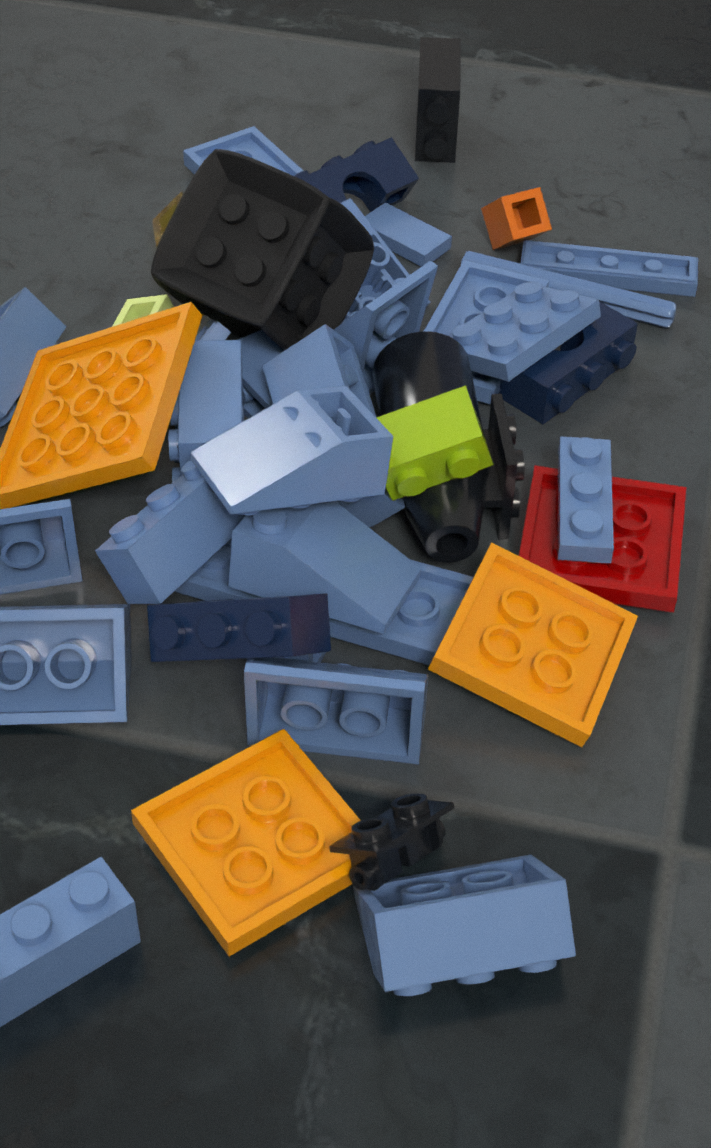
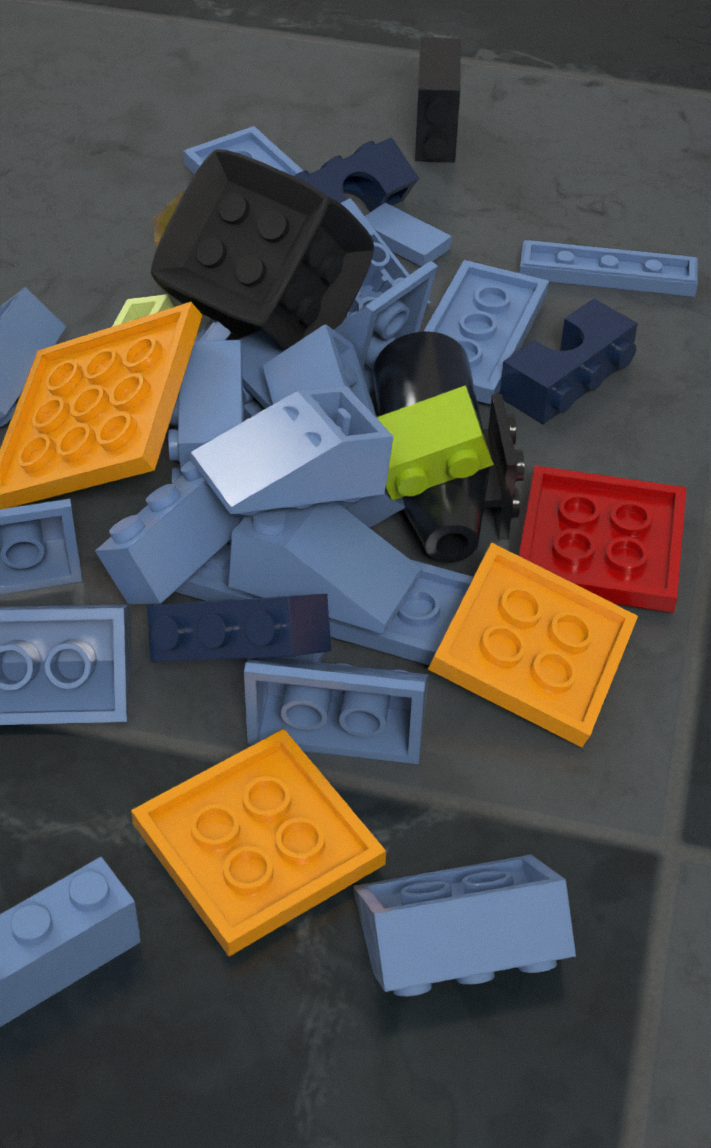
(393, 839): black hinge -> none
(516, 218): orange brick -> none
(523, 328): medium blue plate -> none
(585, 500): medium blue plate -> none
(629, 303): medium blue axle -> none

